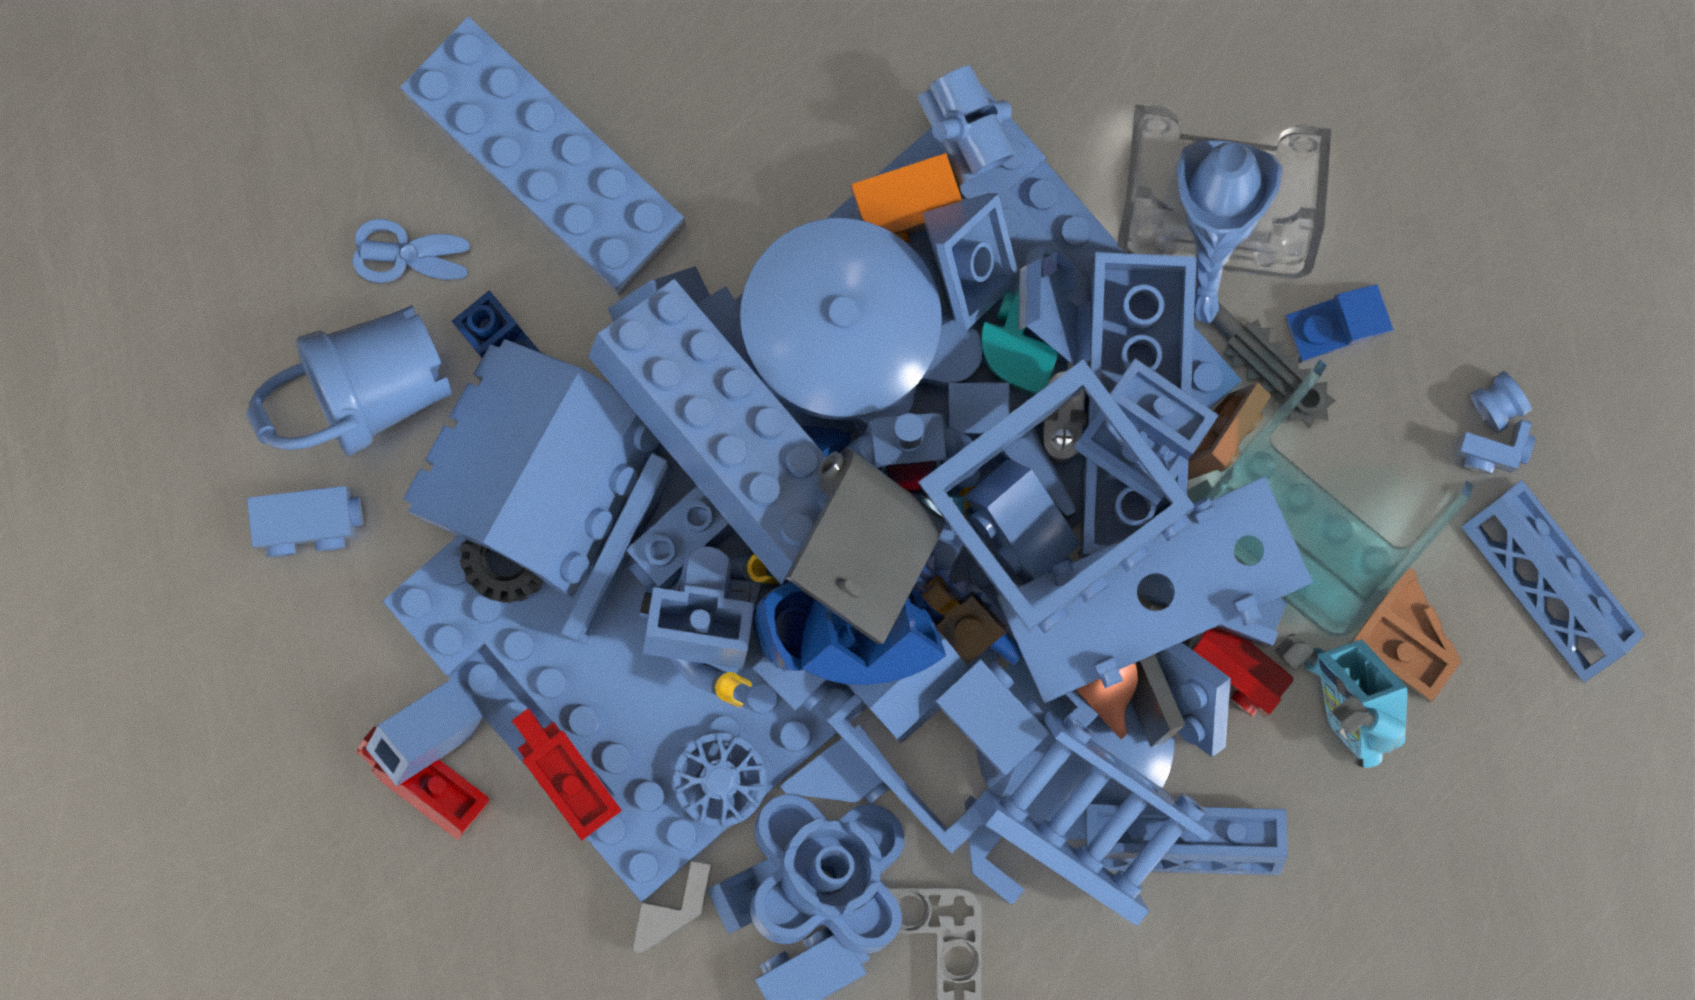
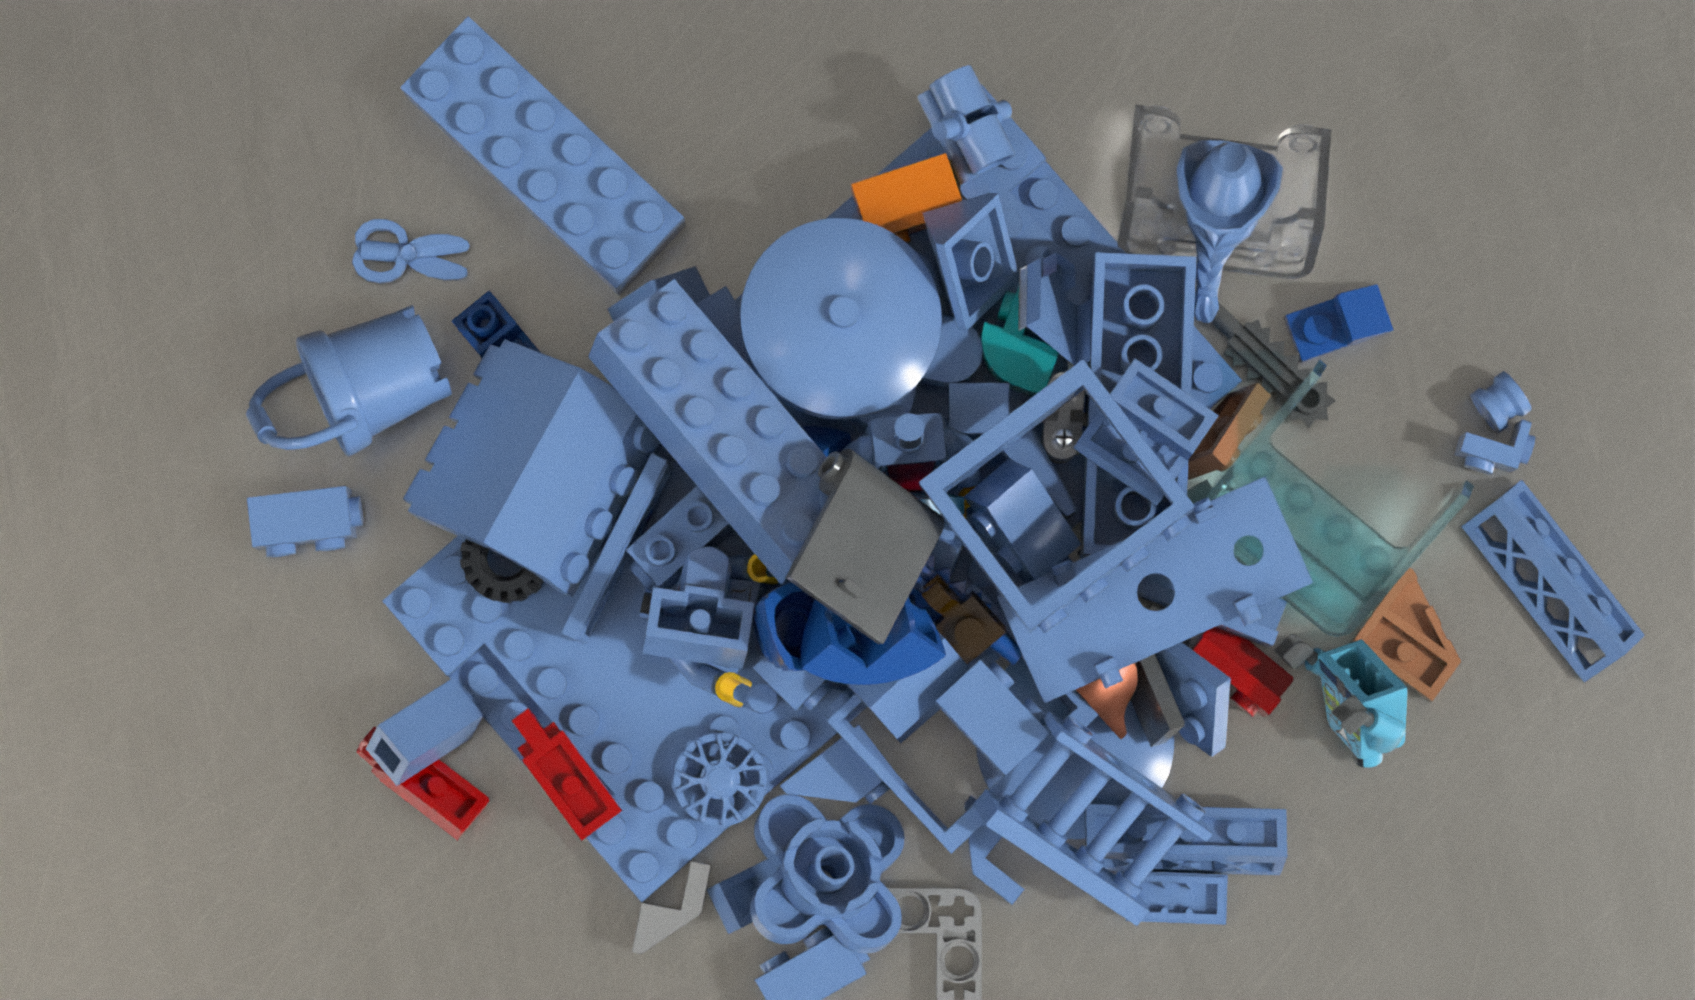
(1185, 897): none -> medium blue plate

